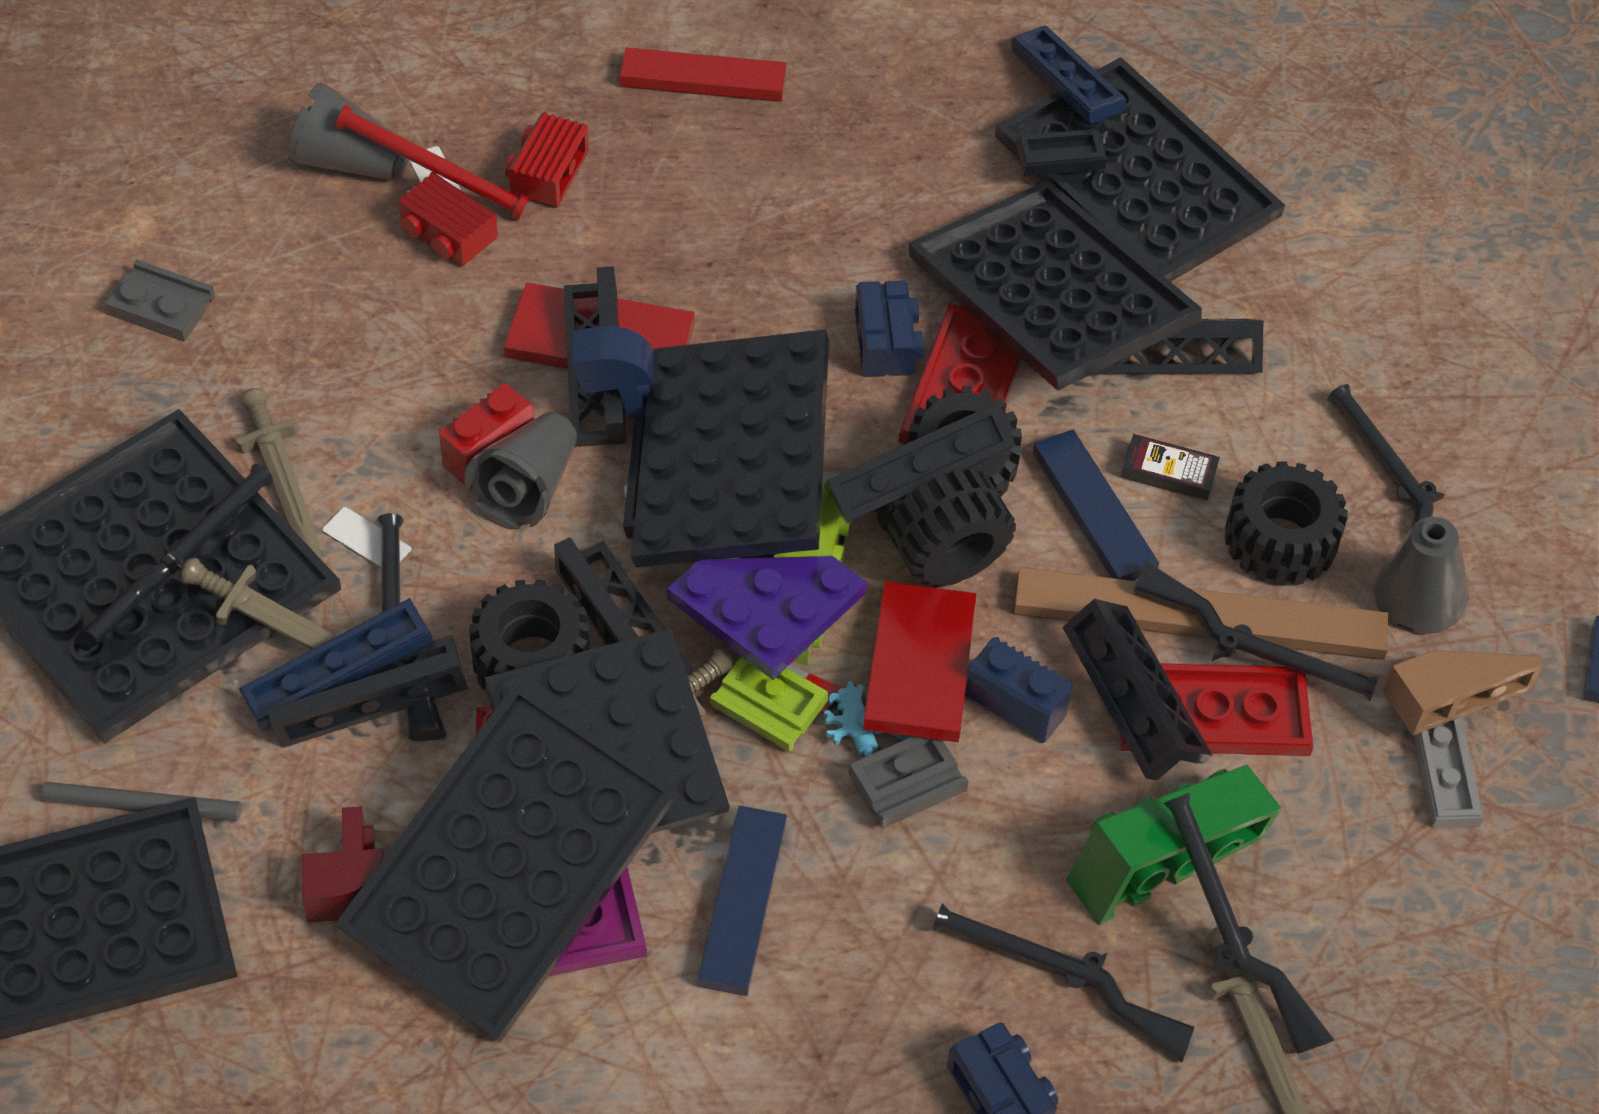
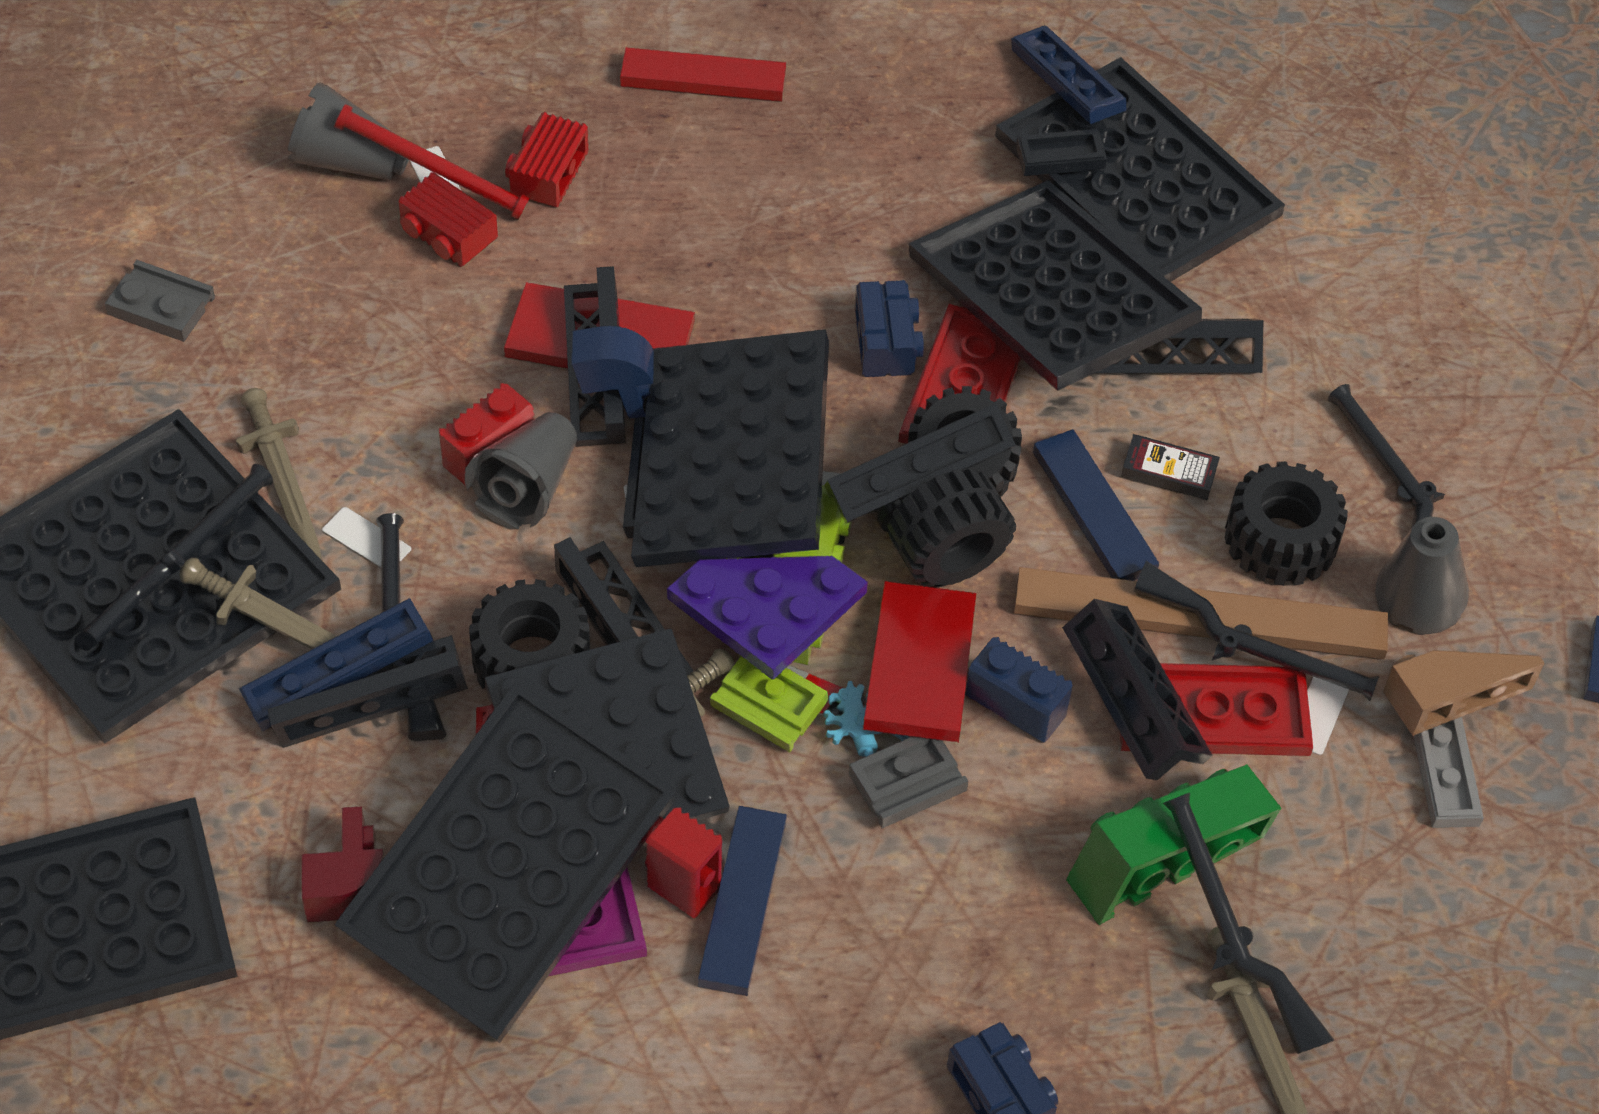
(134, 800): dark grey bar -> none
(683, 862): none -> red brick
(1159, 1029): black piece -> none
(1324, 706): none -> white sticker

